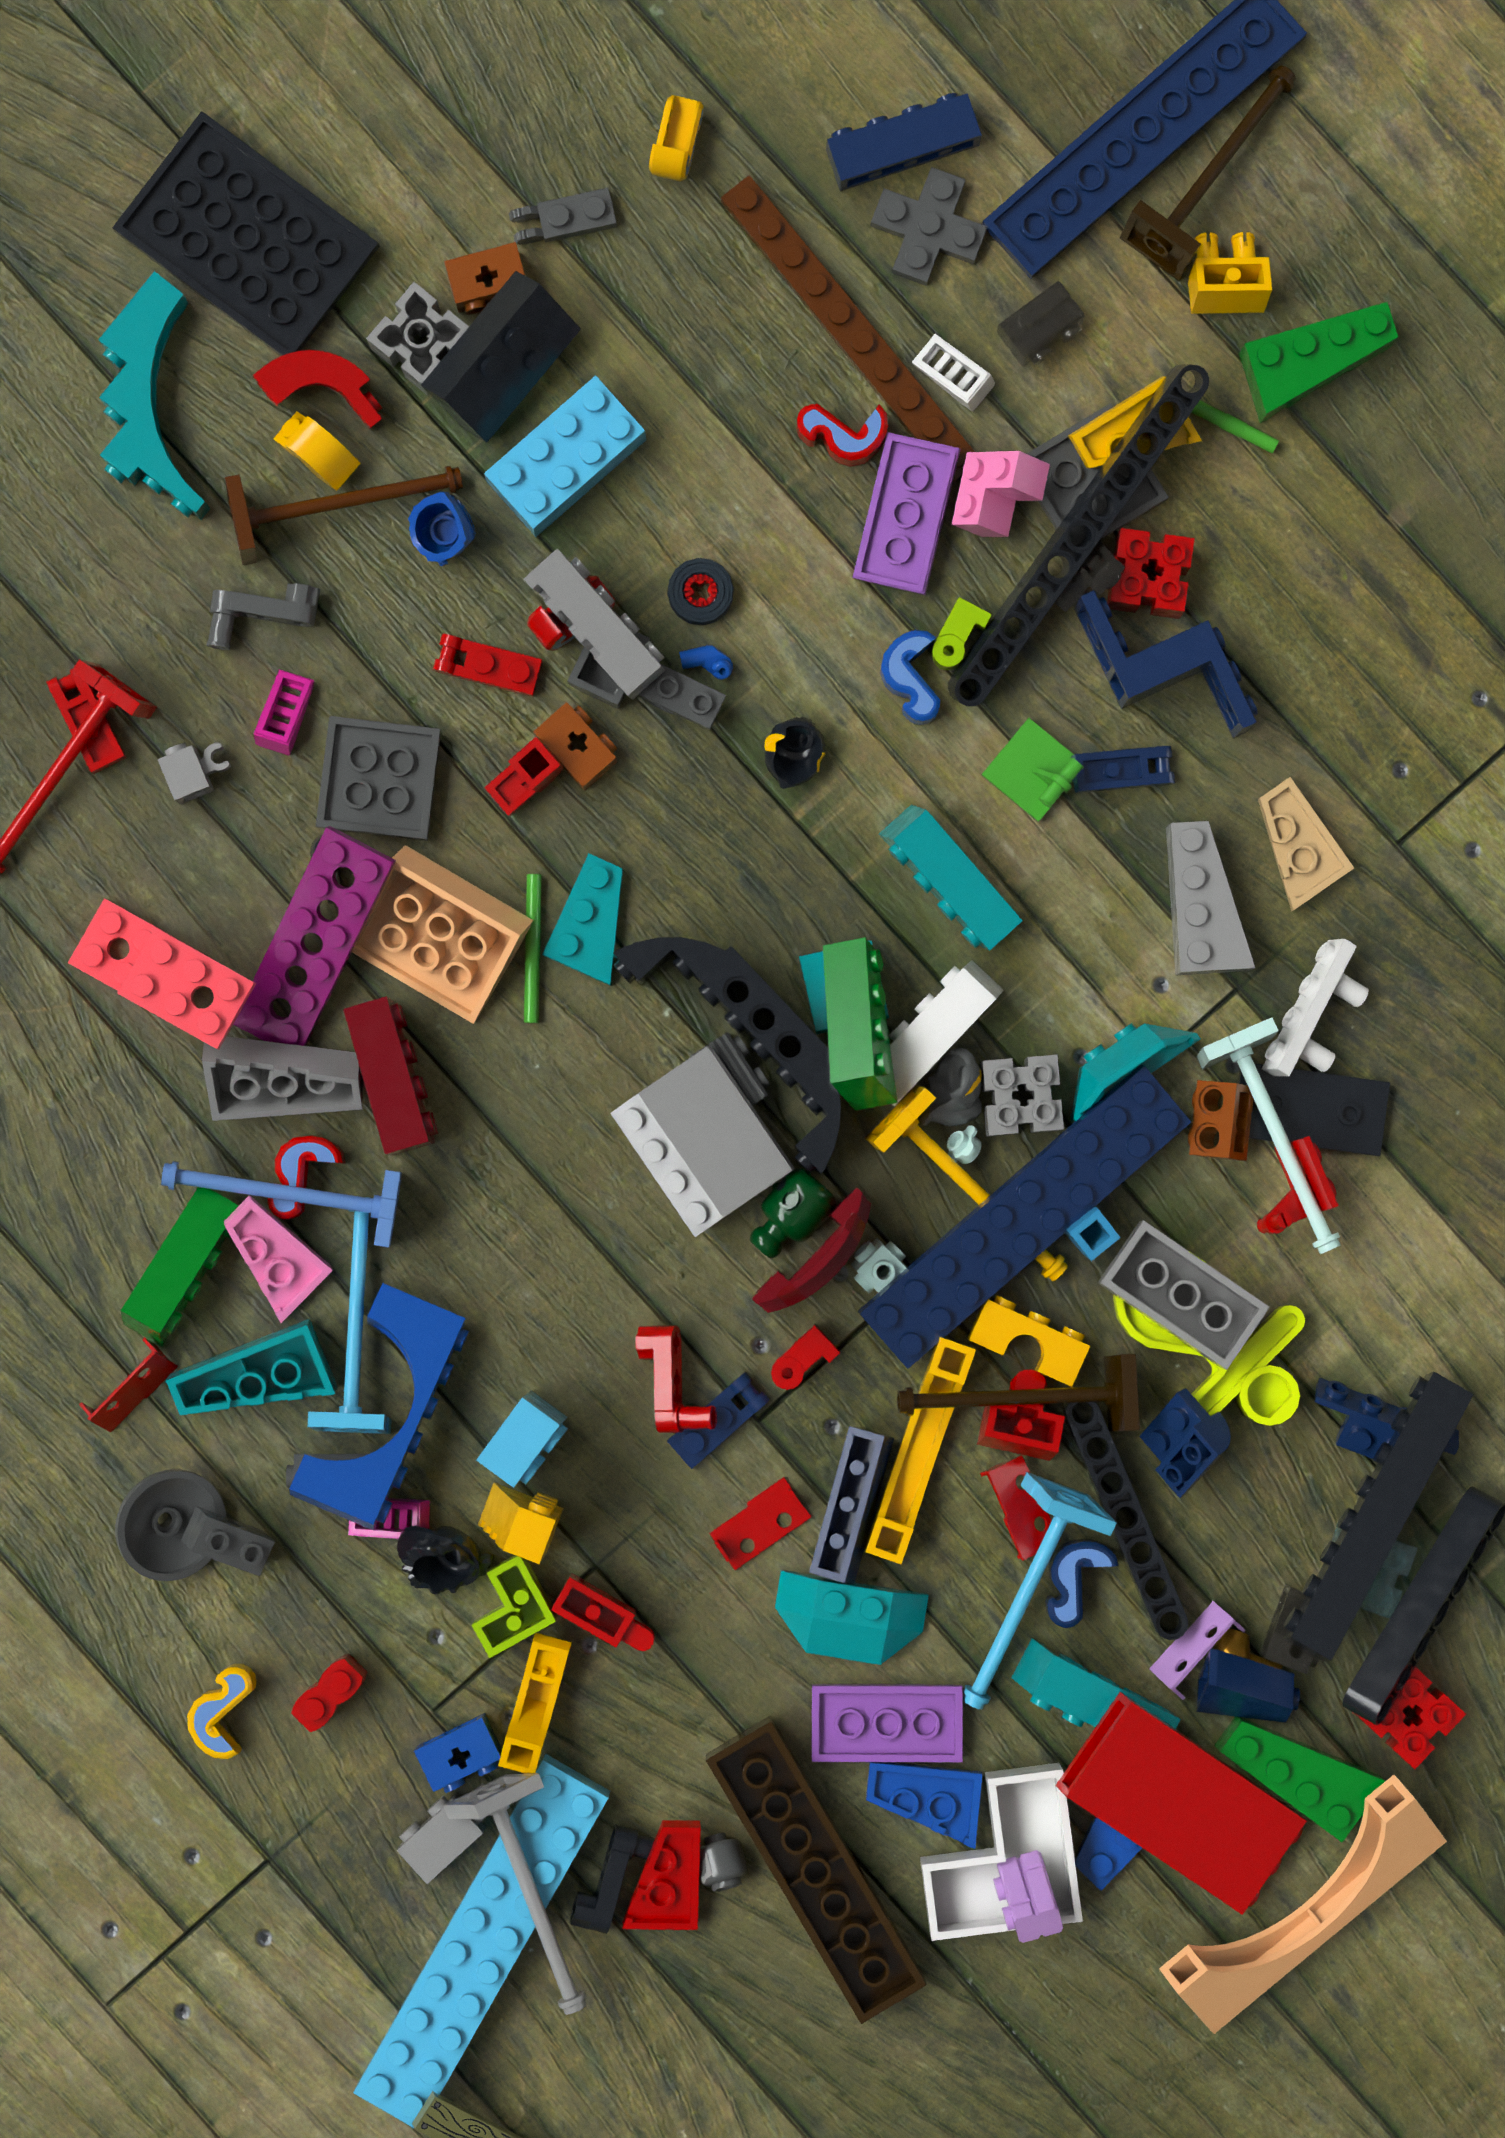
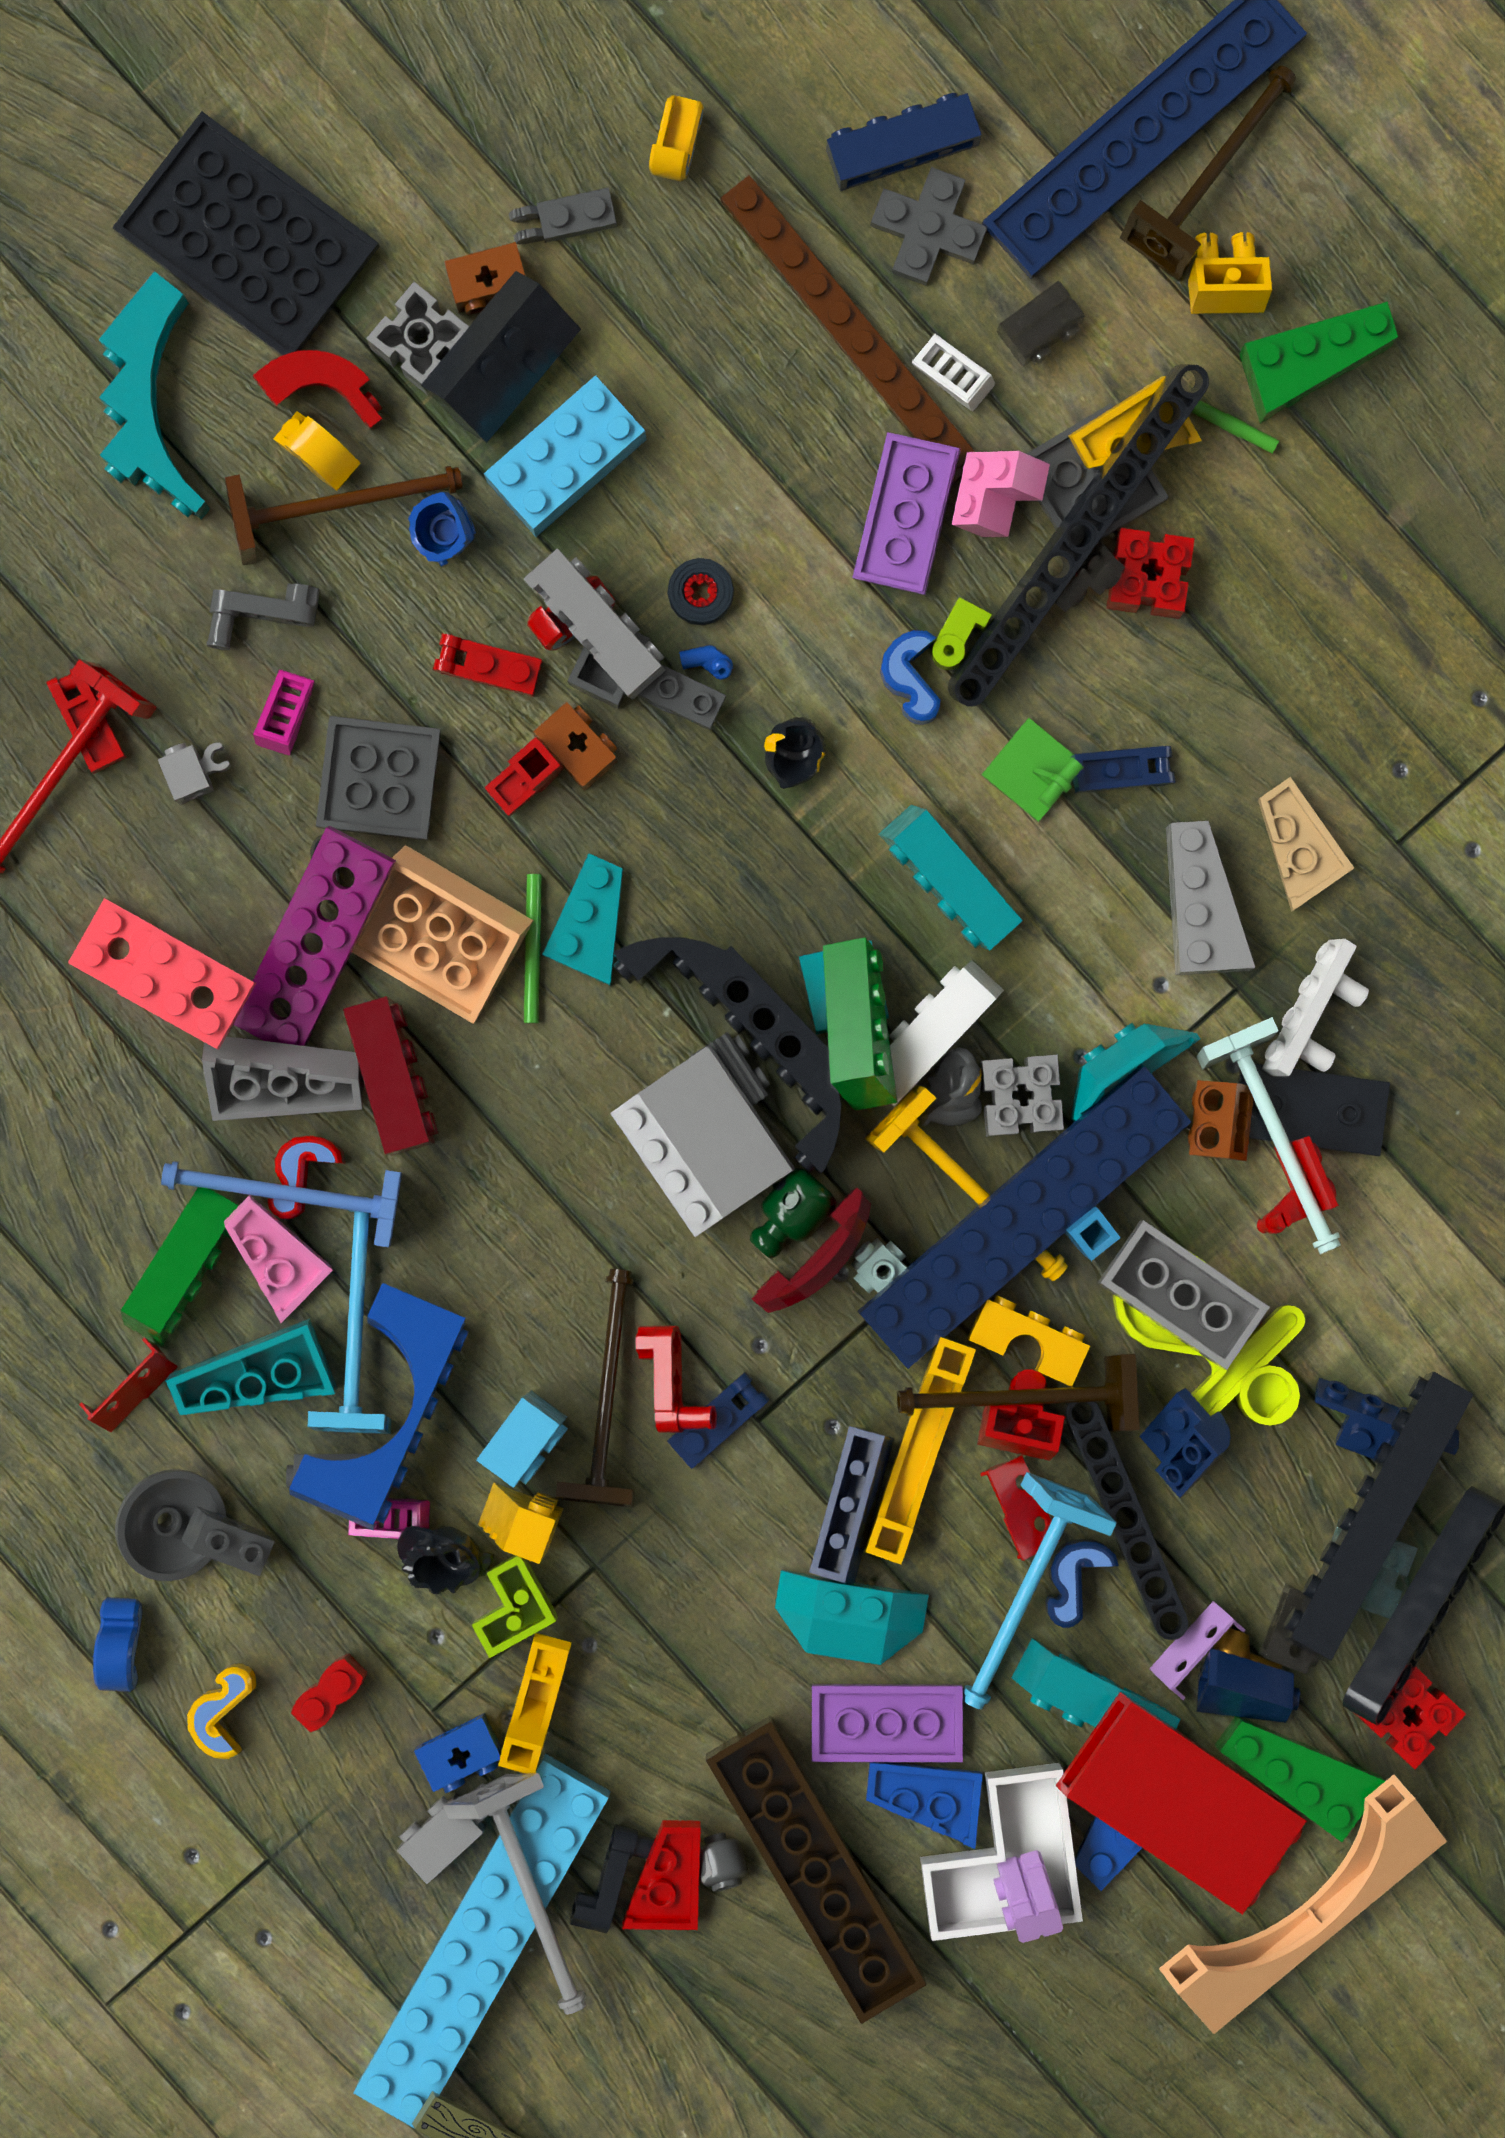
(117, 1645): none -> blue animal
(596, 1487): none -> dark brown tile
(602, 1614): red brick -> none
(759, 1523): red piece -> none
(790, 1366): red leg -> none
(841, 441): red animal -> none
(964, 1145): light aqua plate -> none
(1166, 664): dark blue bracket -> none

